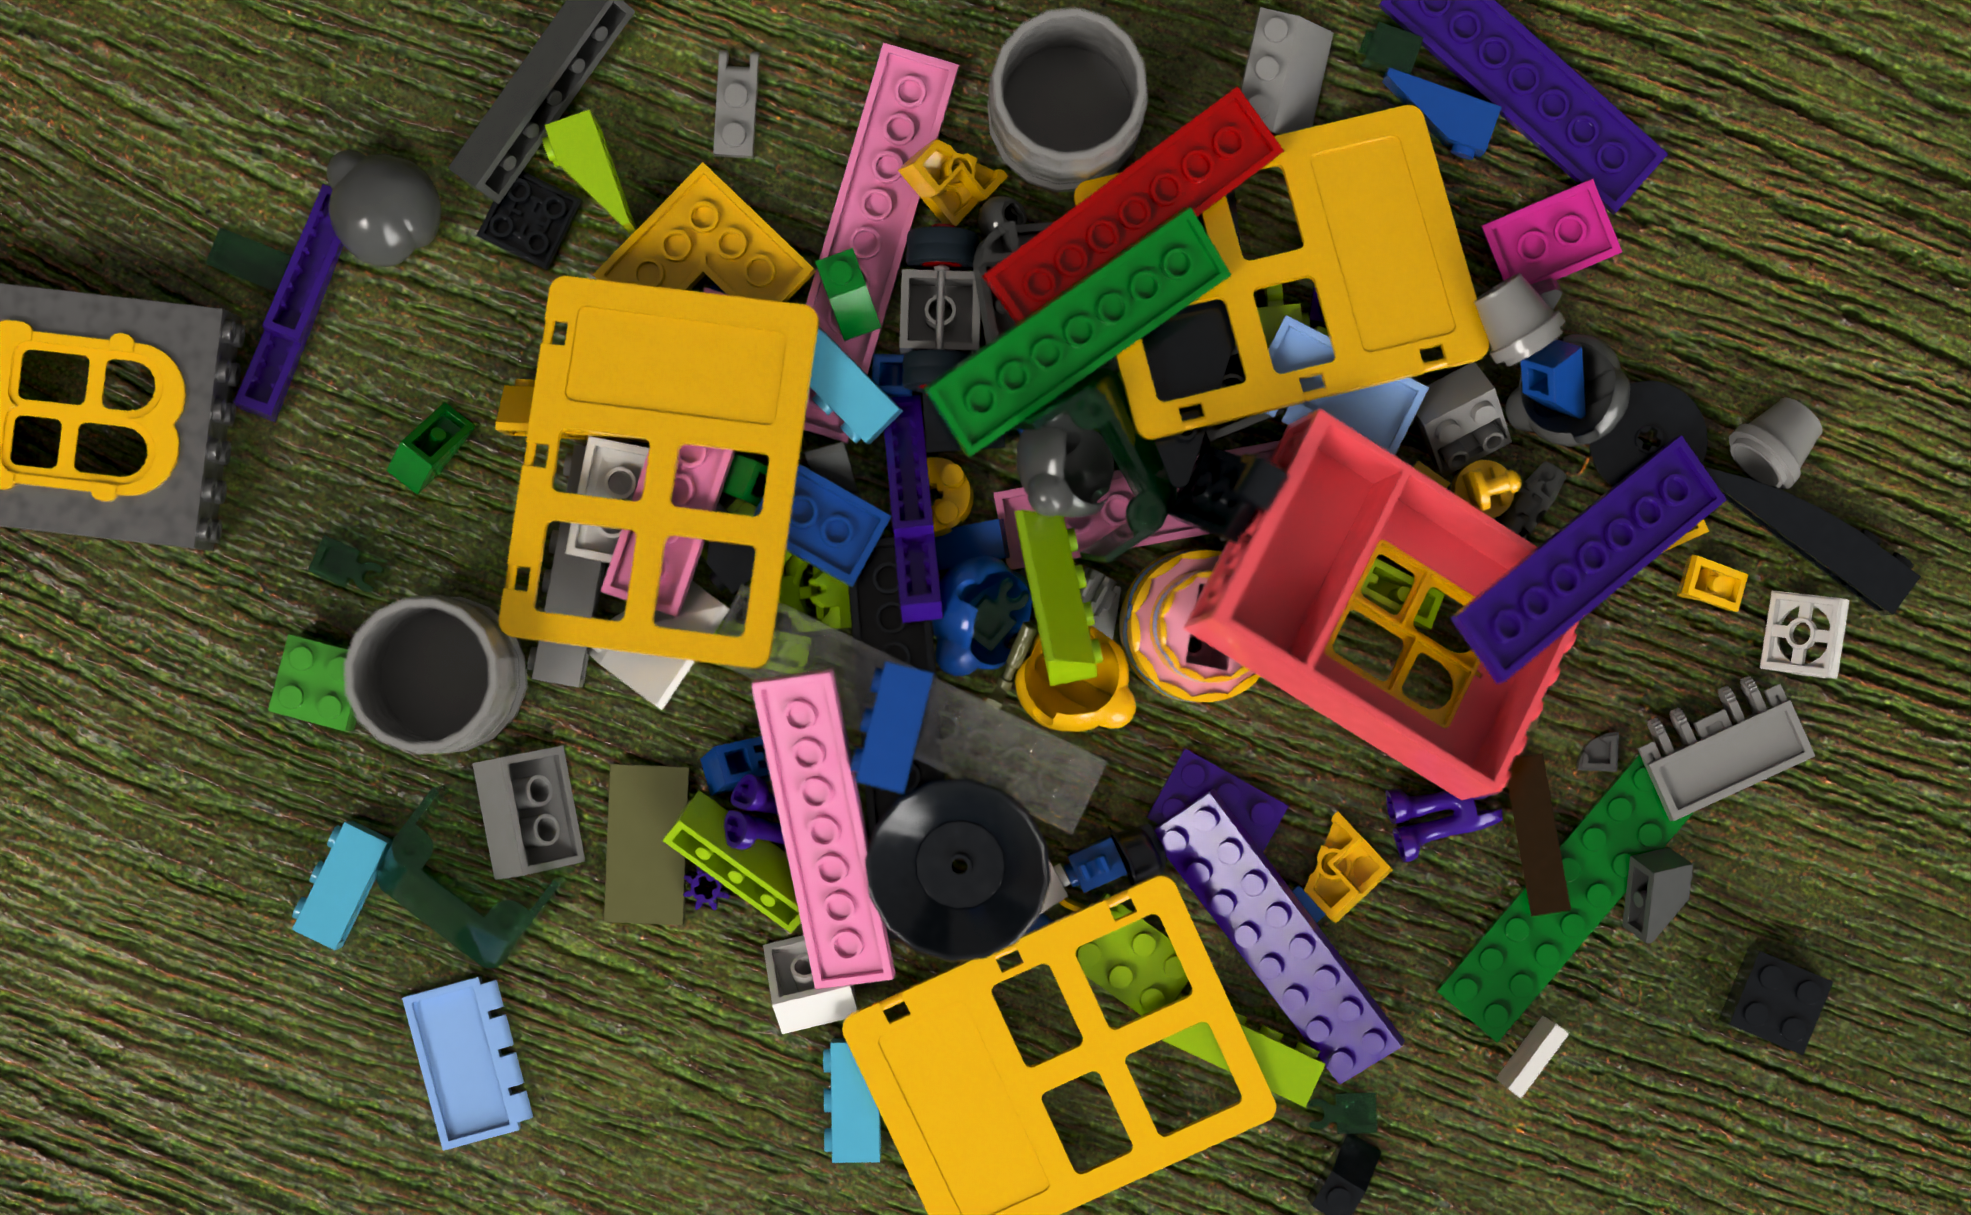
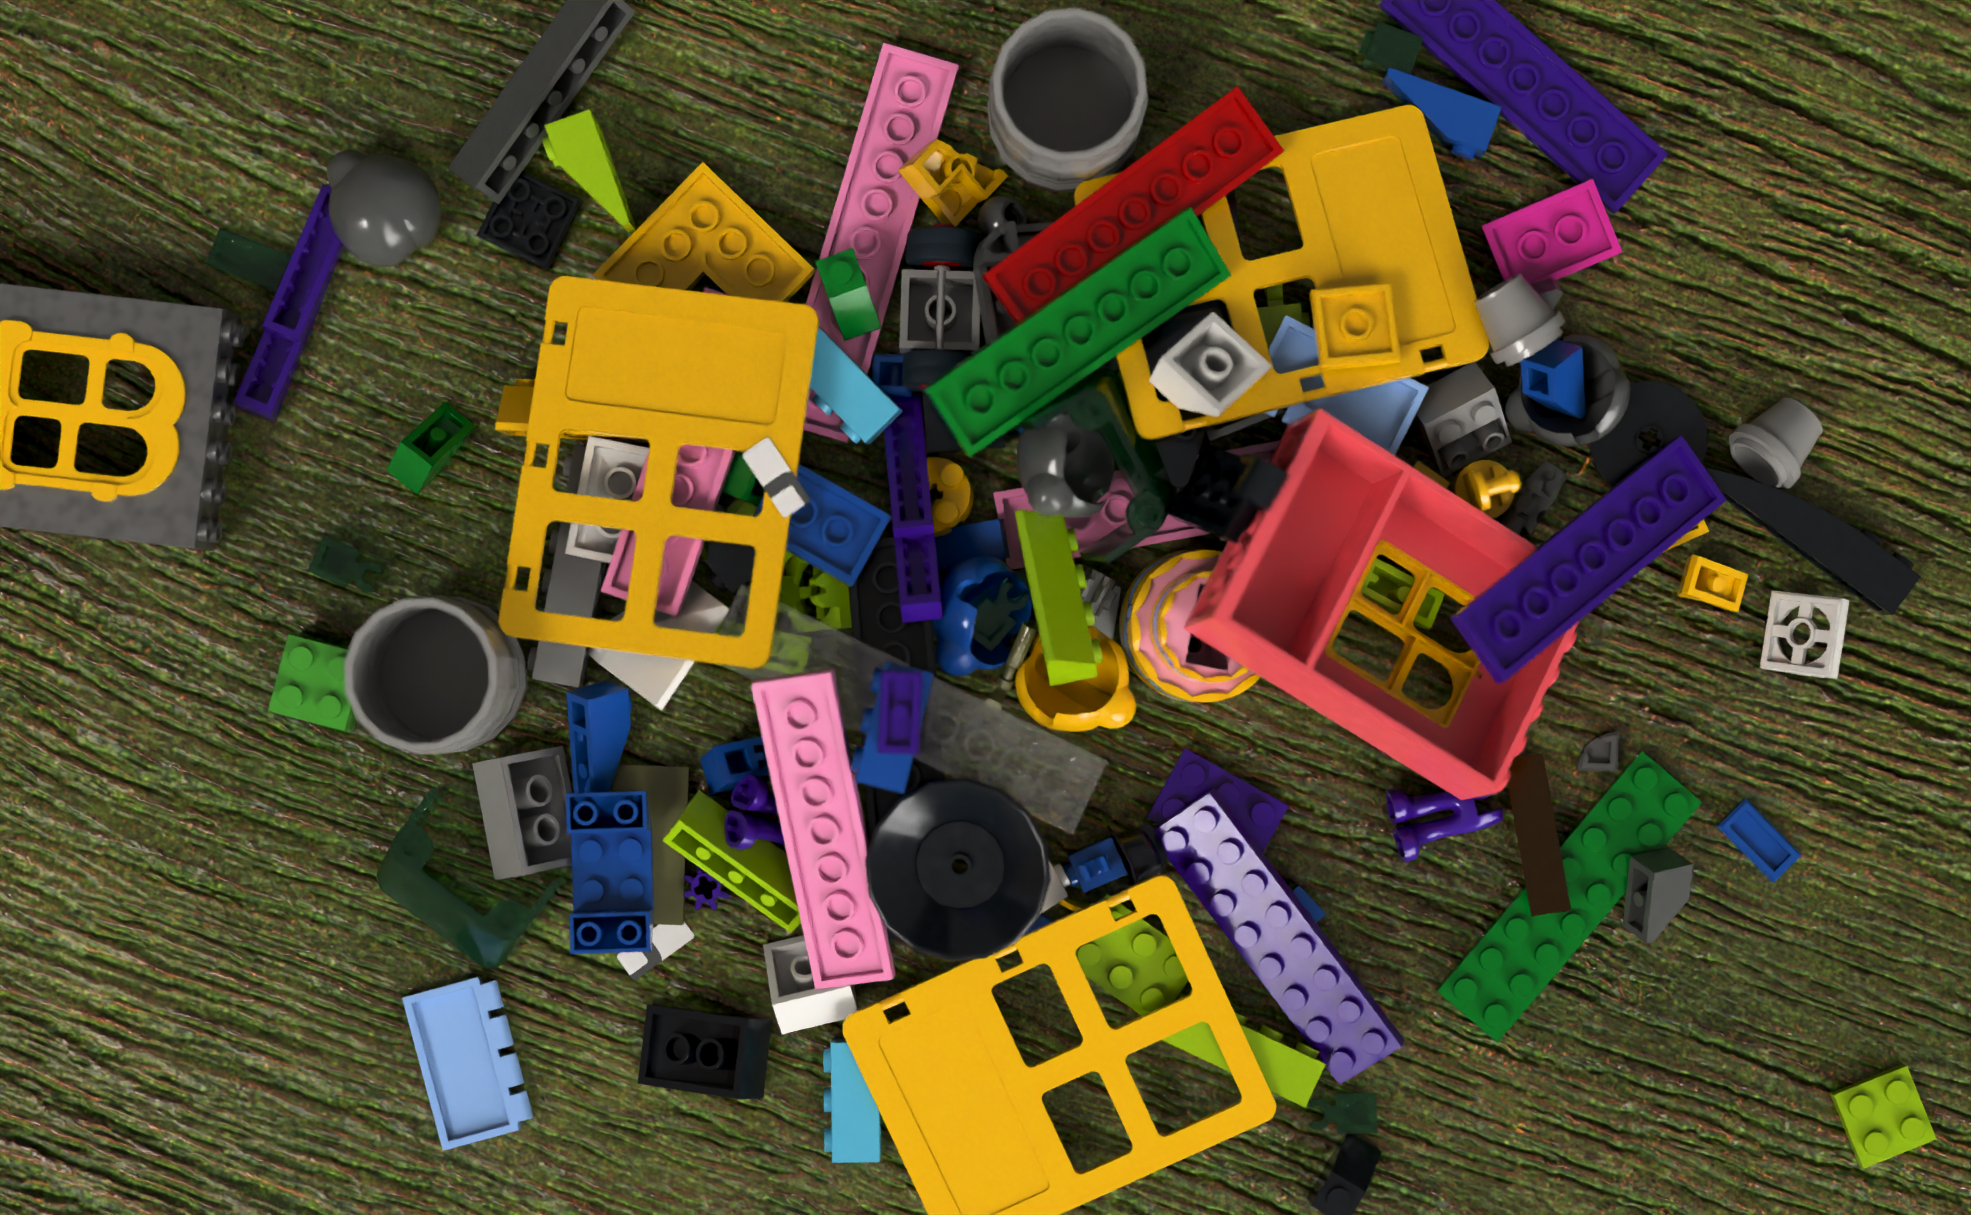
(340, 884): medium azure brick -> none
(597, 734): none -> blue slope
(611, 872): none -> blue slope
(665, 941): none -> white sticker
(705, 1052): none -> black slope
(736, 108): light grey hinge -> none
(776, 477): none -> white sticker
(834, 465): dark grey slope -> none
(900, 712): none -> dark purple plate
(1208, 368): none -> white slope
(1285, 70): light grey slope -> none
(1344, 870): yellow slope -> none
(1355, 326): none -> yellow plate
(1532, 1056): white tile -> none
(1730, 750): light grey hinge -> none
(1758, 840): none -> blue tile
(1775, 1000): black brick -> none
(1883, 1116): none -> lime plate

